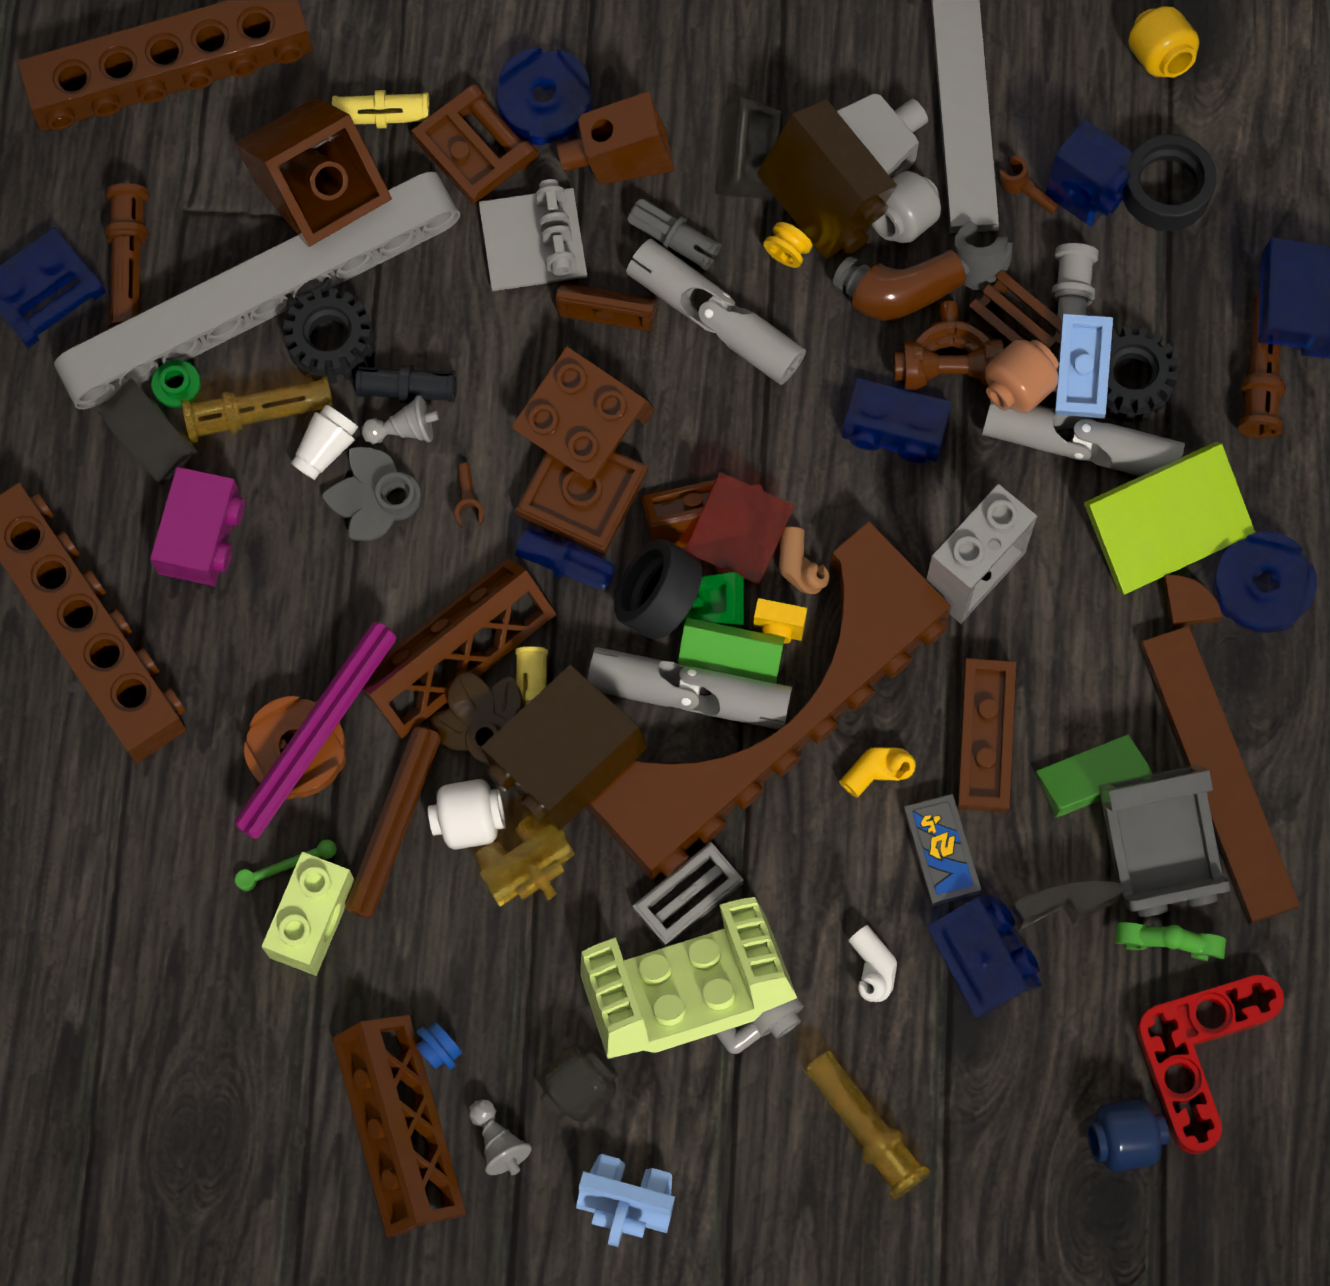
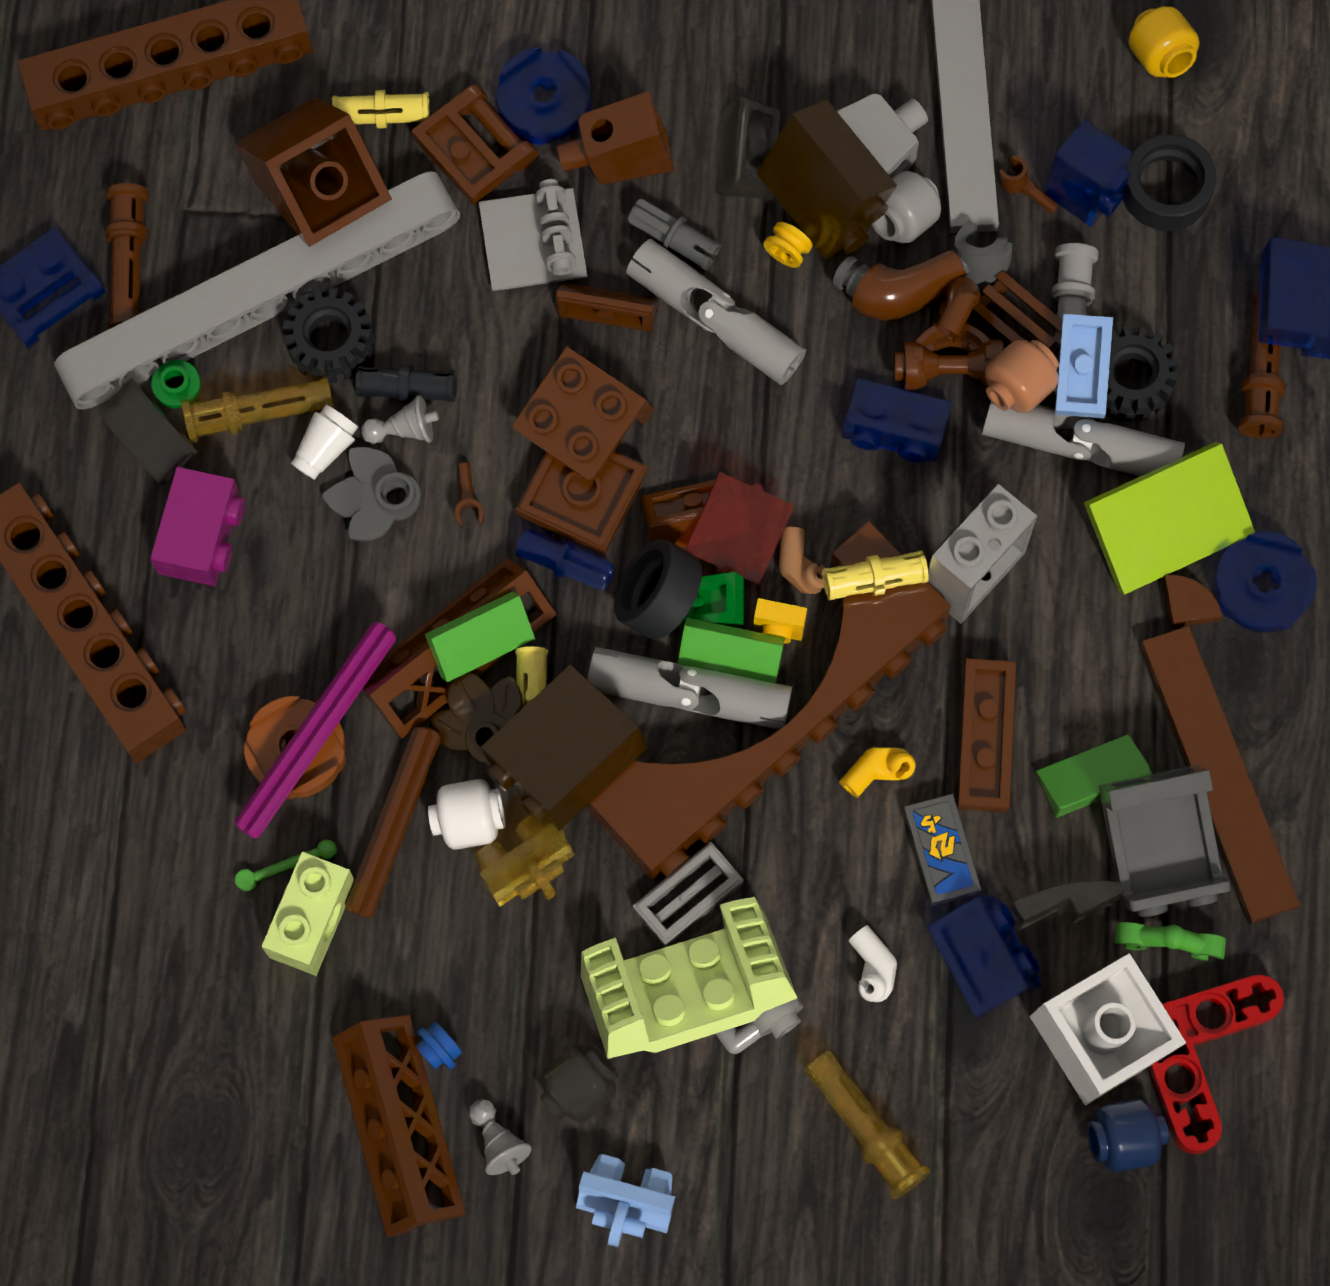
(480, 636): none -> bright green tile
(875, 575): none -> light yellow pin
(960, 298): none -> reddish brown arm
(1107, 1029): none -> white slope

